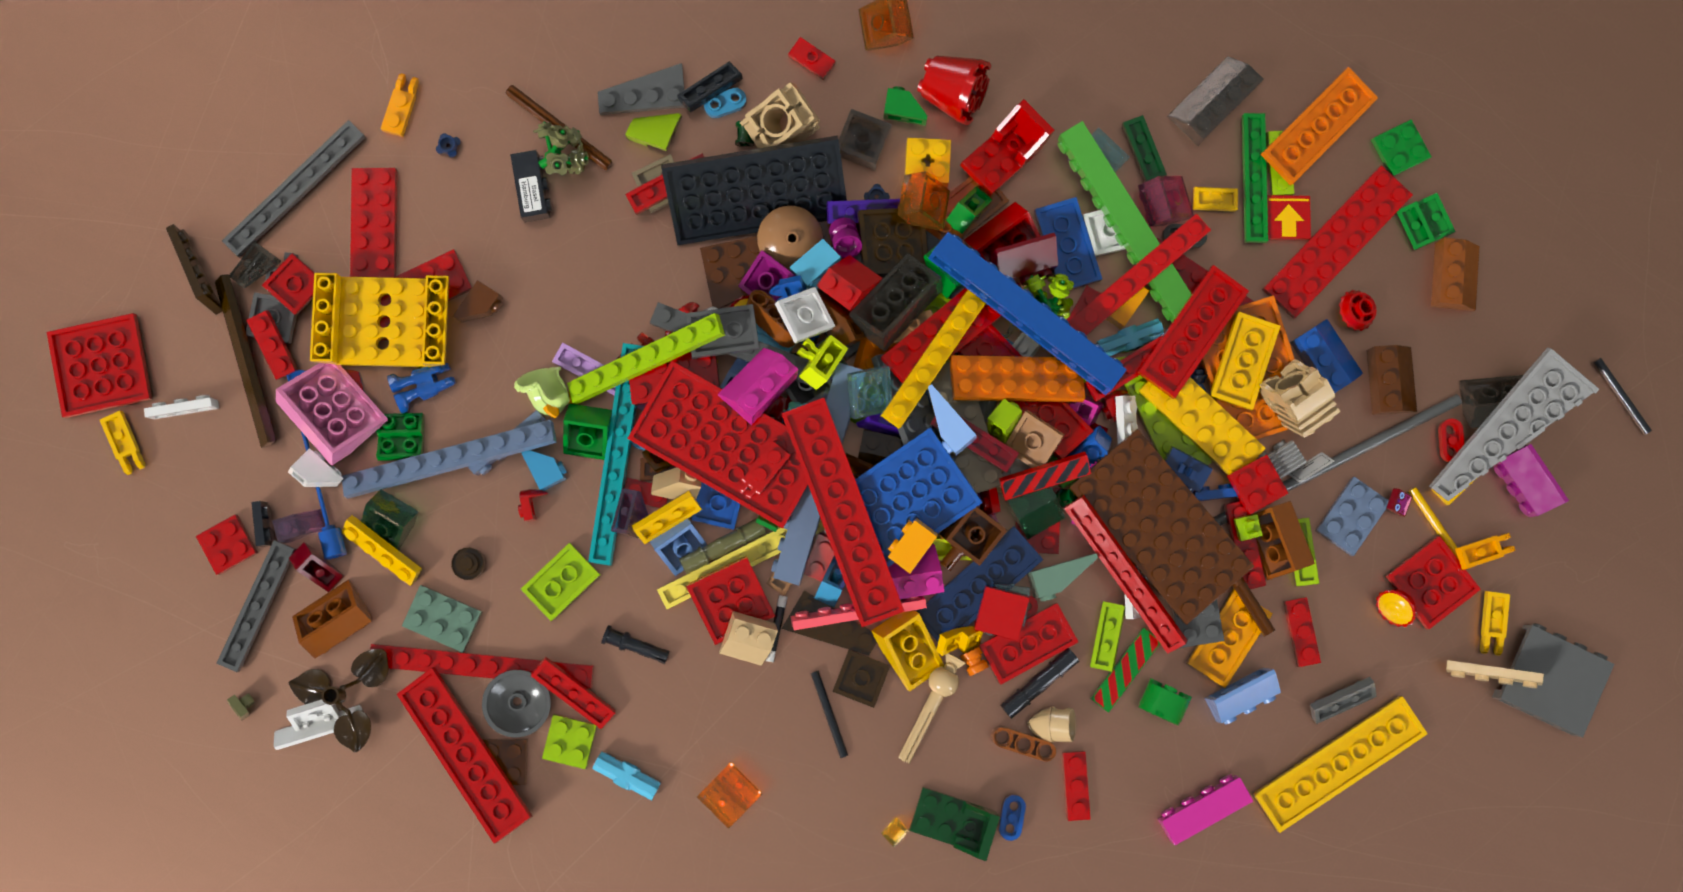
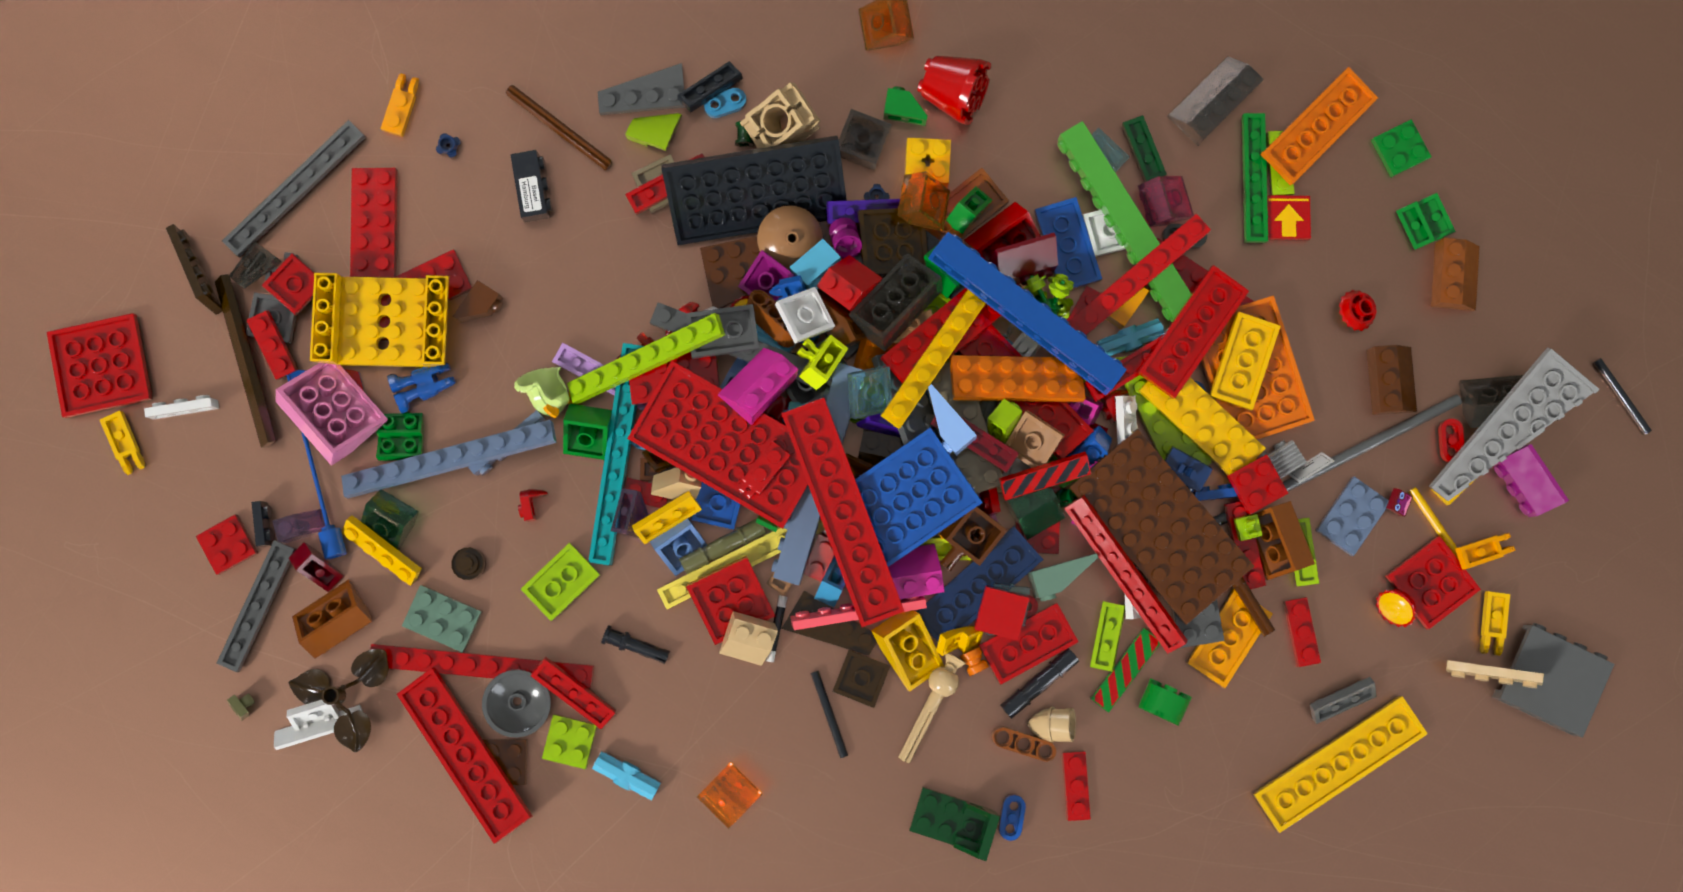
(314, 471): white slope -> none
(545, 469): dark azure slope -> none
(560, 137): olive plant -> none
(811, 58): red plate -> none
(895, 832): clear yellow slope -> none
(913, 544): light orange brick -> none
(1009, 148): red bracket -> none
(1199, 375): dark blue plate -> none
(1205, 809): dark pink brick -> none
(1215, 199): yellow plate -> none
(1243, 695): medium blue slope -> none
(1300, 398): tan piece -> none
(1328, 354): blue slope -> none
(1337, 242): red plate -> none

